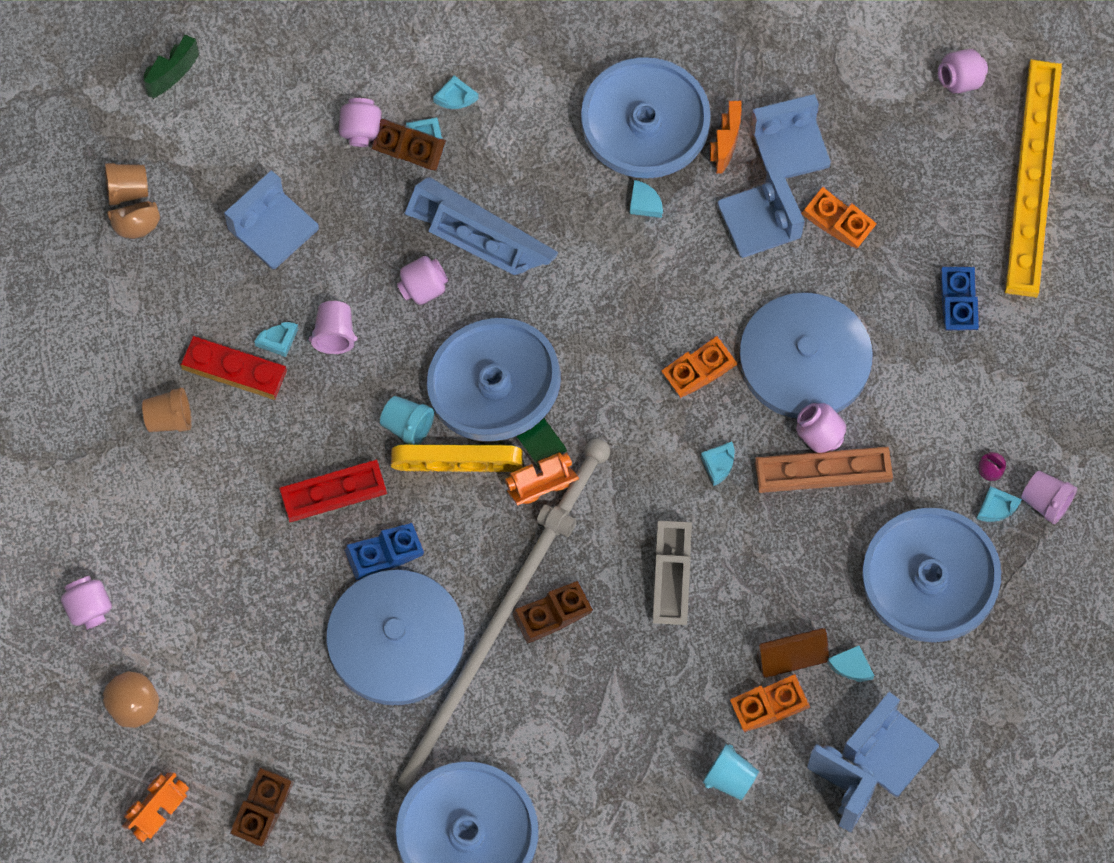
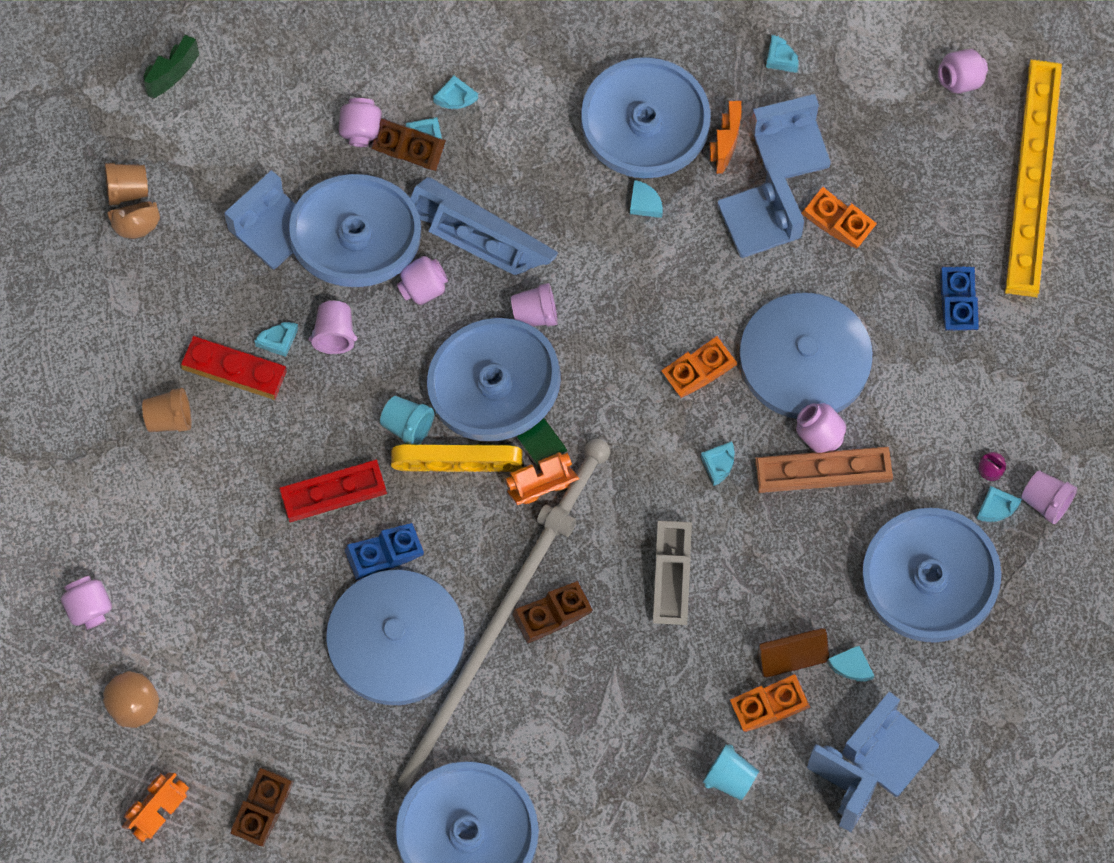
(355, 230): none -> medium blue dish
(535, 306): none -> lavender piece
(781, 56): none -> medium azure tile

